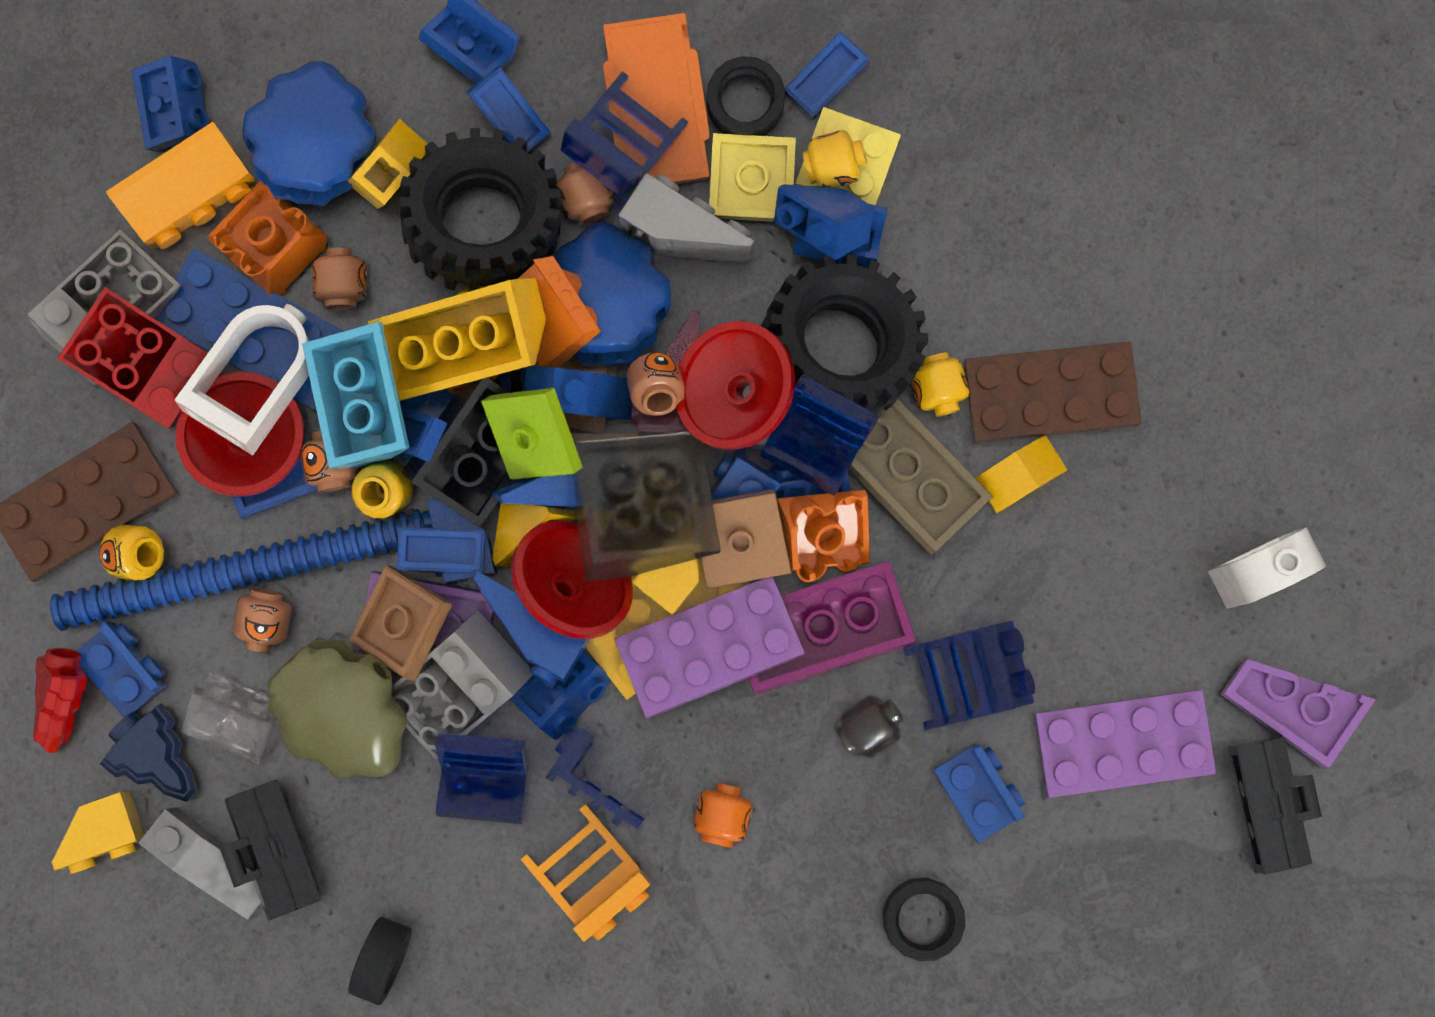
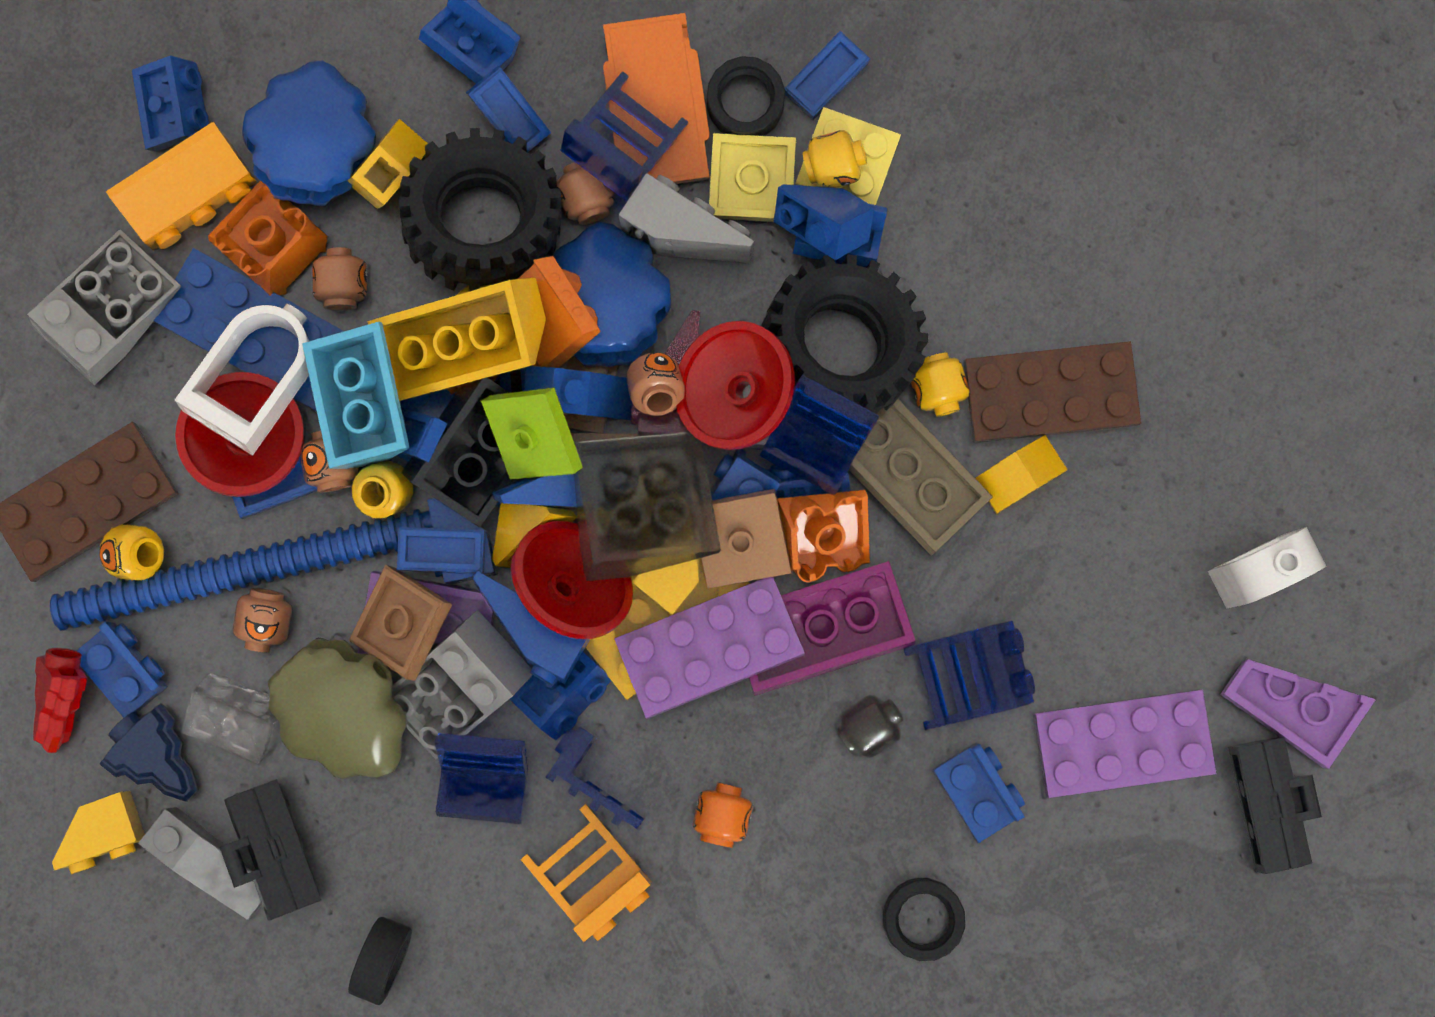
(132, 356): red slope -> none

